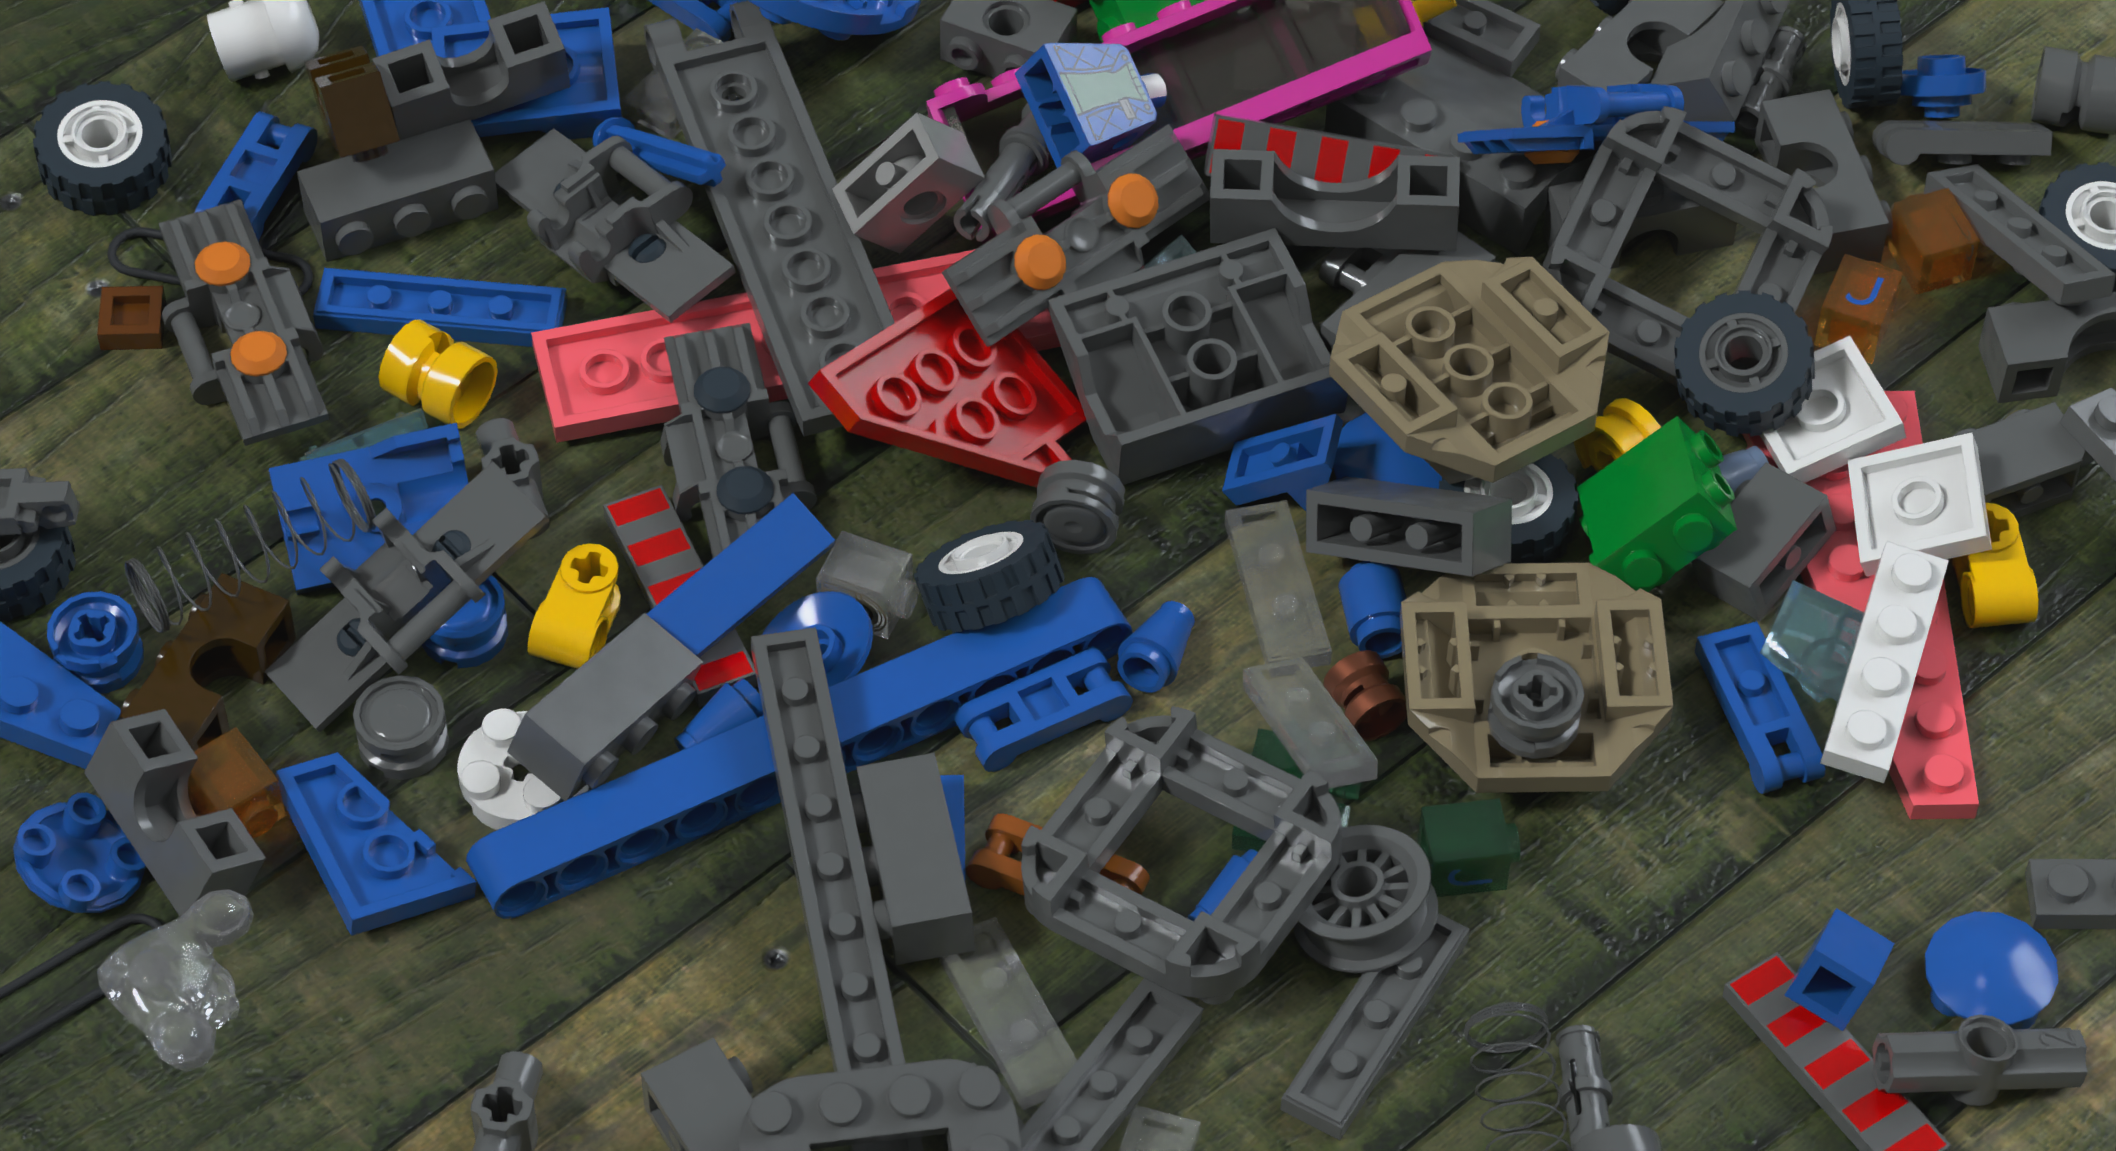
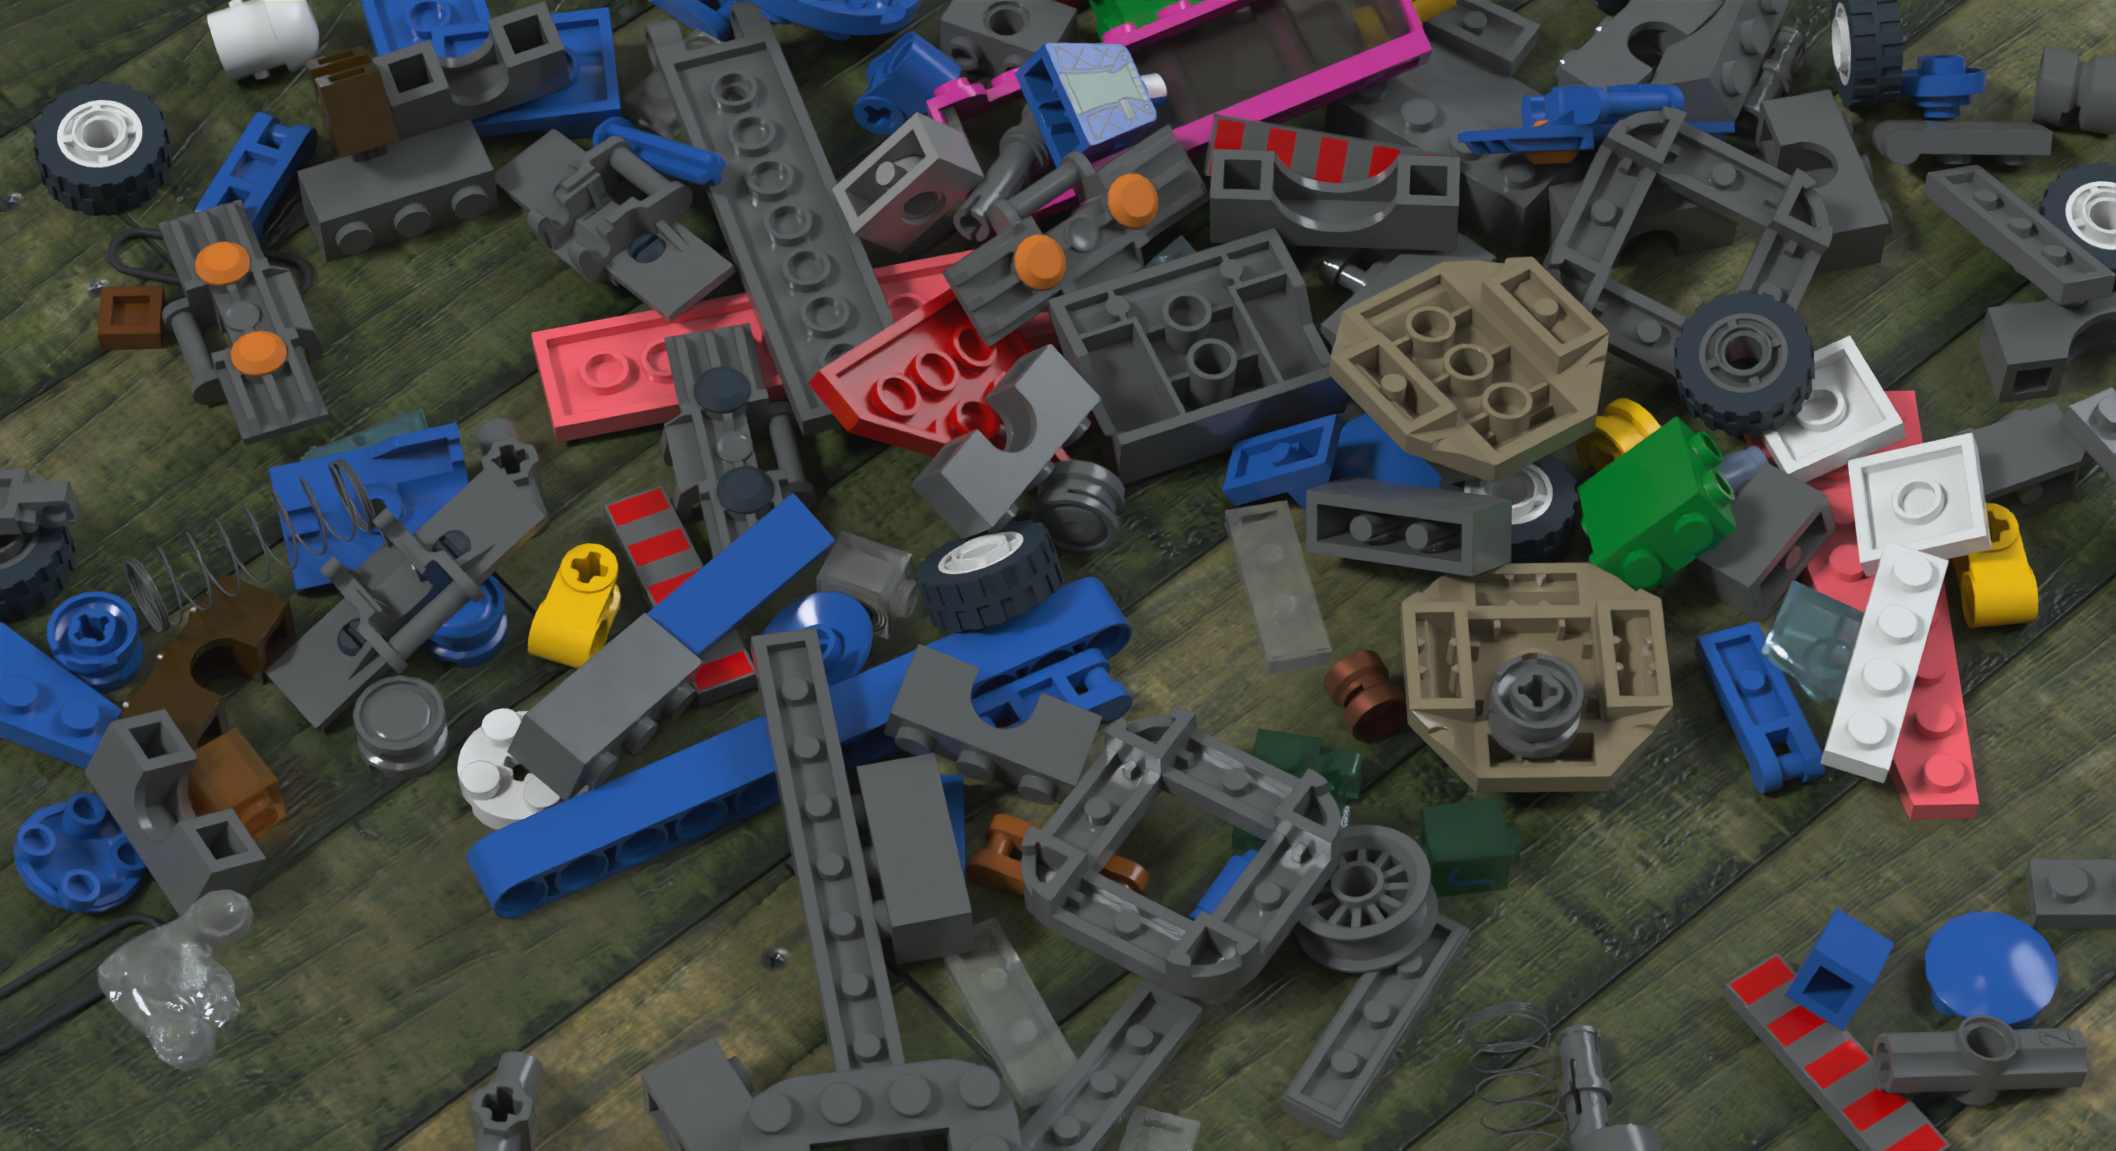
(363, 851): blue wing -> none
(444, 376): yellow wheel -> none
(457, 306): blue tile -> none
(723, 712): blue cone -> none
(902, 83): none -> blue piece
(938, 717): none -> dark grey arch
(1042, 409): none -> arch
(1155, 649): blue cone -> none
(1309, 722): clear tile -> none
(1372, 606): blue brick -> none
(1859, 305): clear orange brick -> none
(1932, 241): clear orange brick -> none

